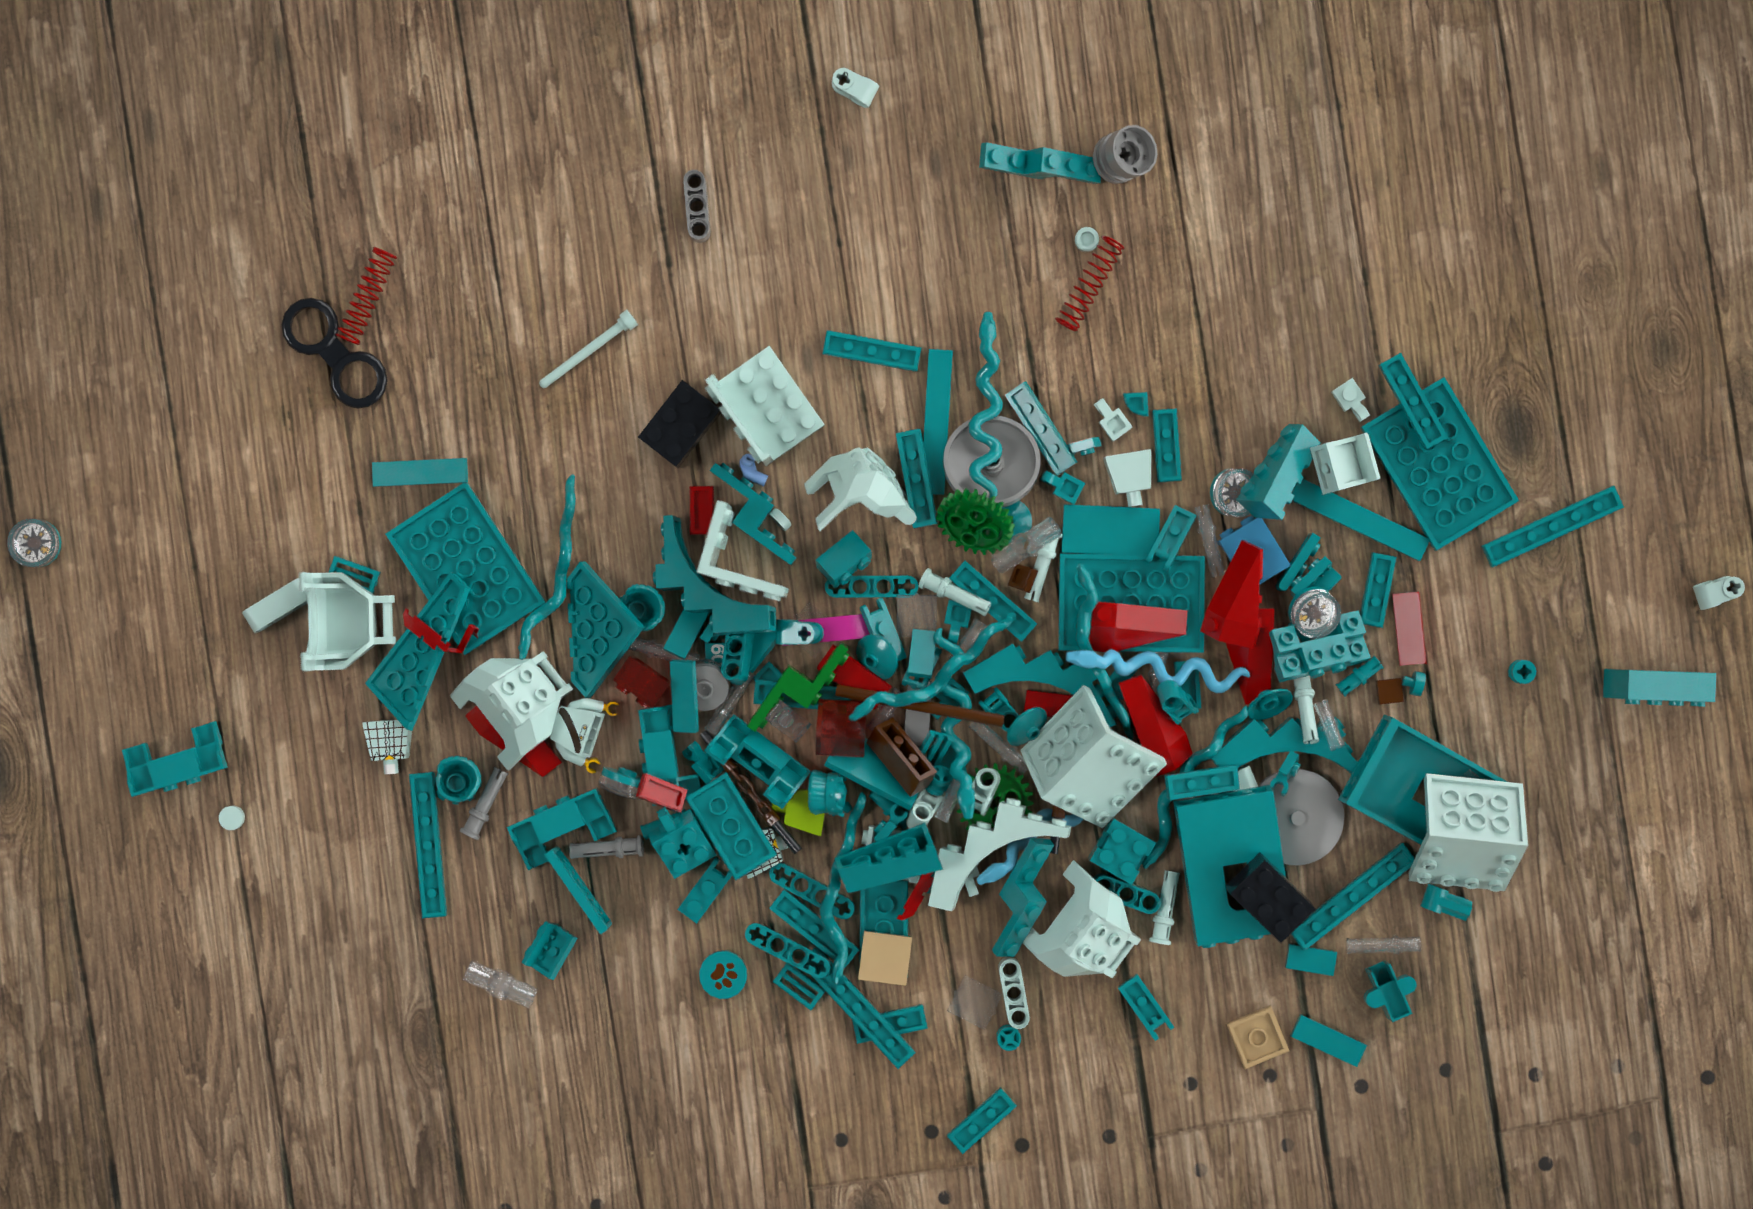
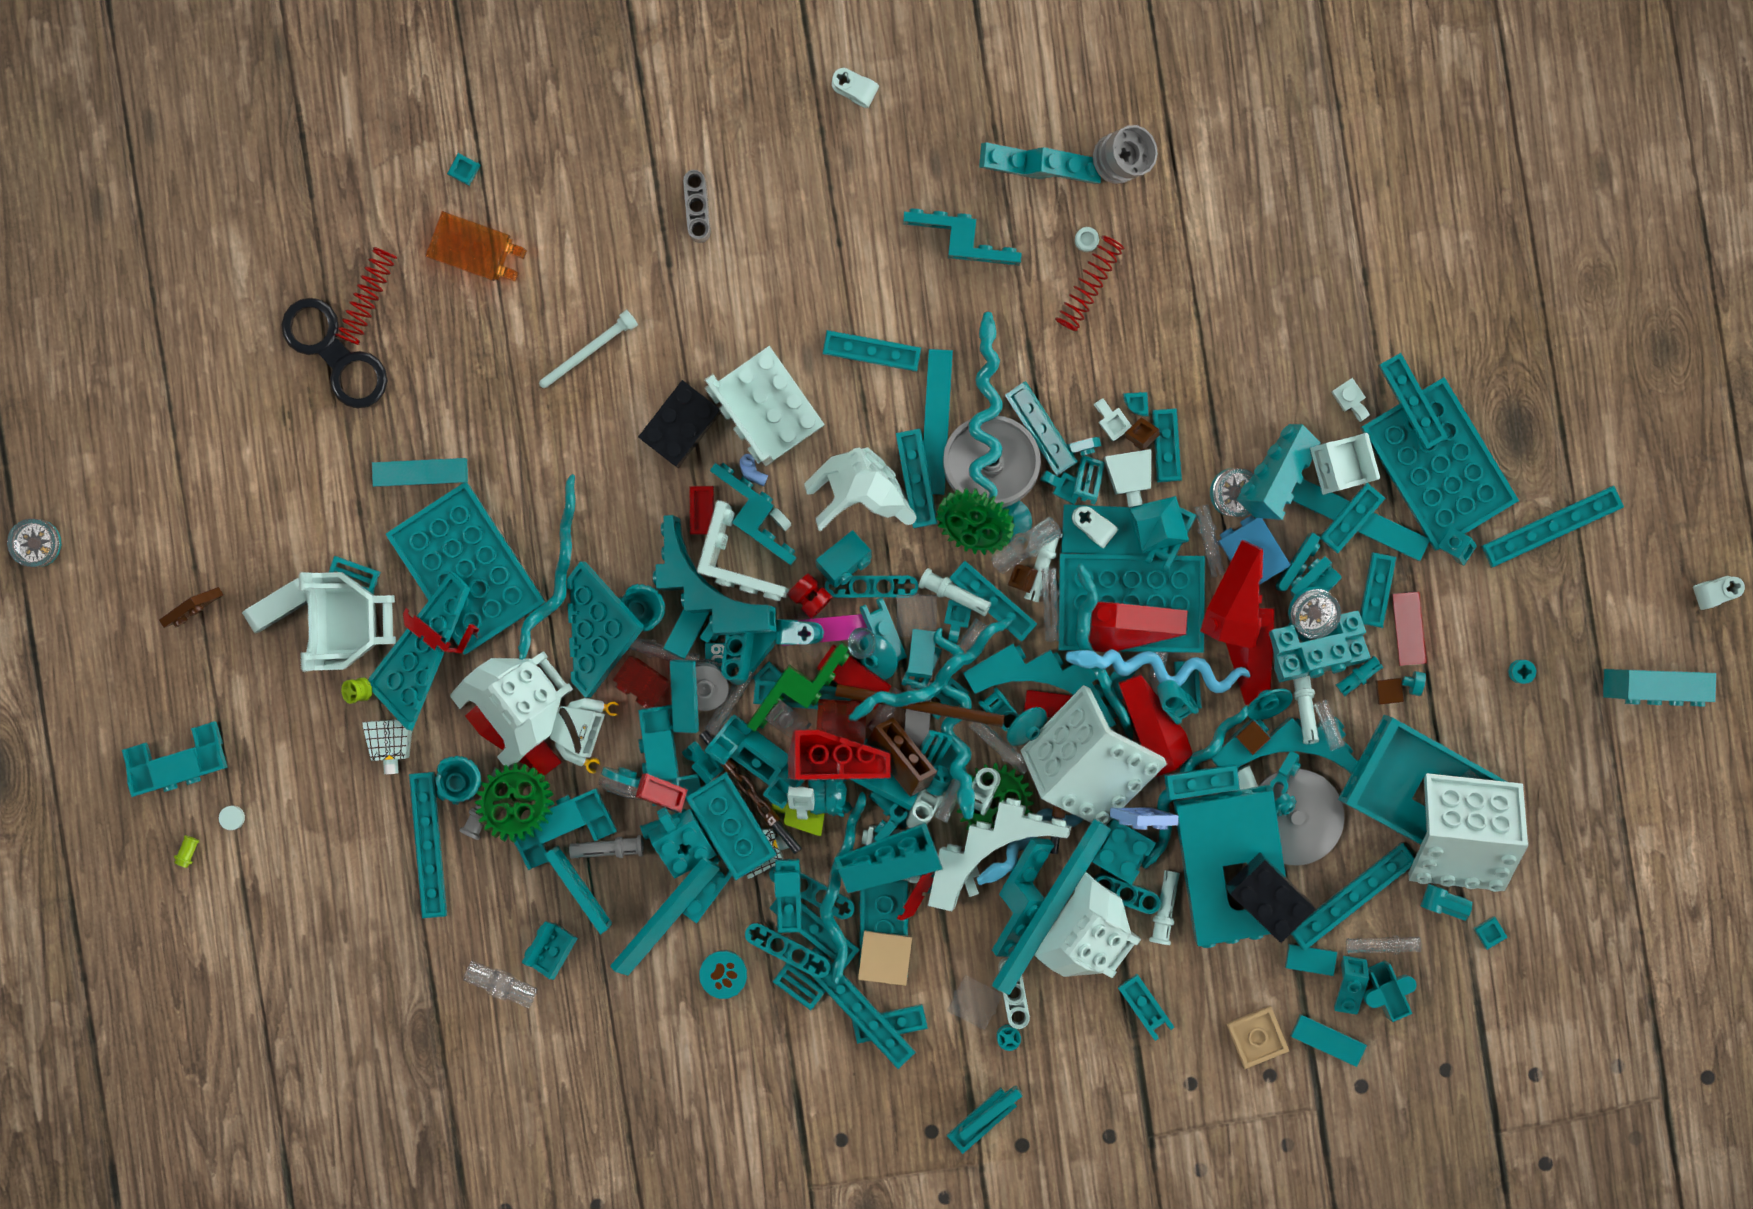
(186, 851): none -> lime pin
(190, 608): none -> reddish brown wing
(356, 690): none -> lime wheel
(463, 169): none -> teal tile
(473, 248): none -> clear orange tile
(513, 824): none -> green gear
(665, 917): none -> teal tile
(786, 883): none -> teal tile
(788, 908): none -> teal tile
(802, 800): none -> light aqua plate
(803, 589): none -> red wheel
(827, 756): none -> red wedge
(854, 643): none -> clear light blue piece
(962, 237): none -> teal bracket
(990, 1112): none -> teal tile
(1049, 576): none -> clear pin
(1051, 907): none -> teal tile
(1084, 494): none -> teal tile
(1097, 528): none -> light aqua piece
(1142, 434): none -> reddish brown tile
(1144, 816): none -> light blue plate
(1159, 524): none -> teal slope
(1253, 737): none -> reddish brown tile
(1285, 804): none -> teal plate
(1352, 517): none -> teal tile
(1353, 985): none -> teal bracket
(1458, 546): none -> teal bracket
(1490, 932): none -> teal tile

